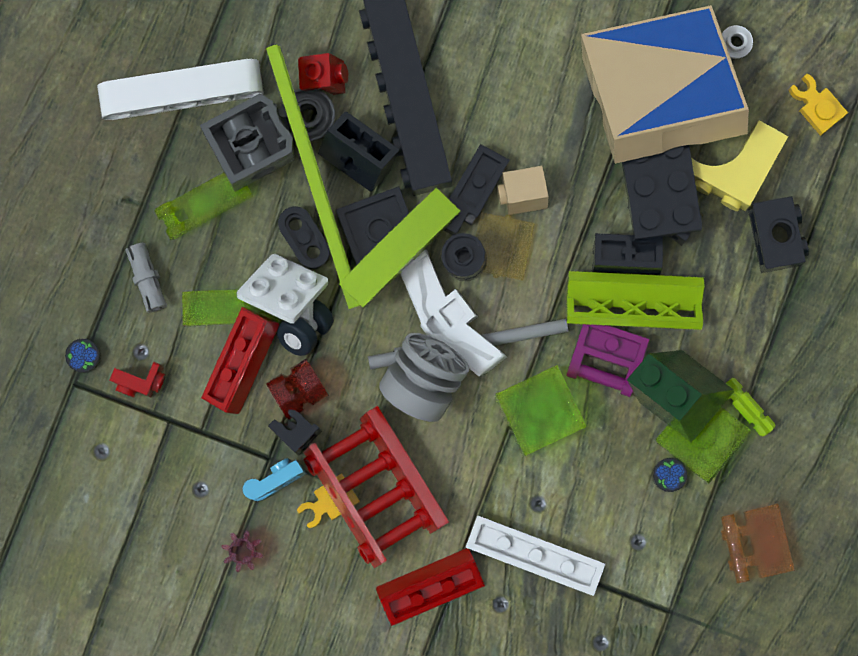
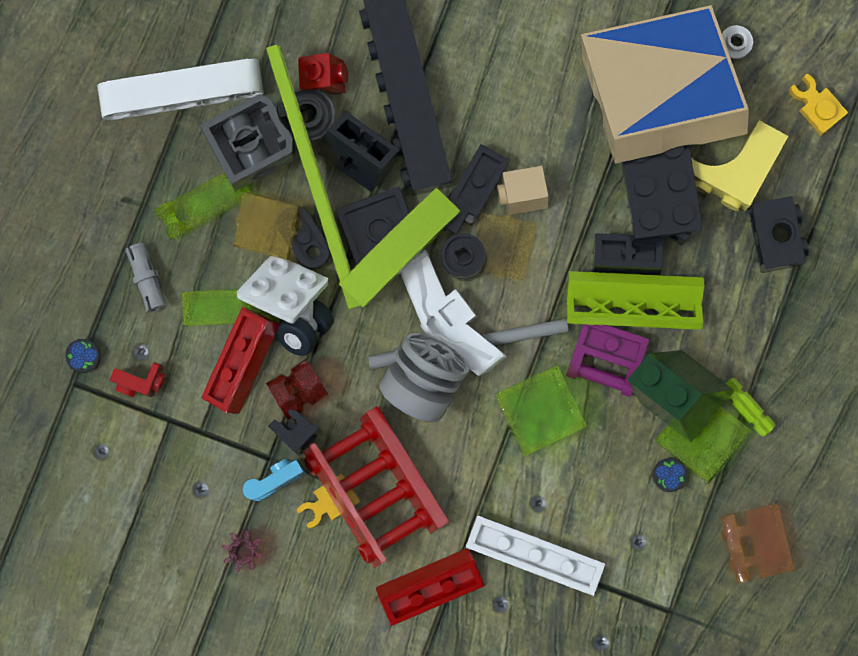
(266, 225): none -> clear yellow piece

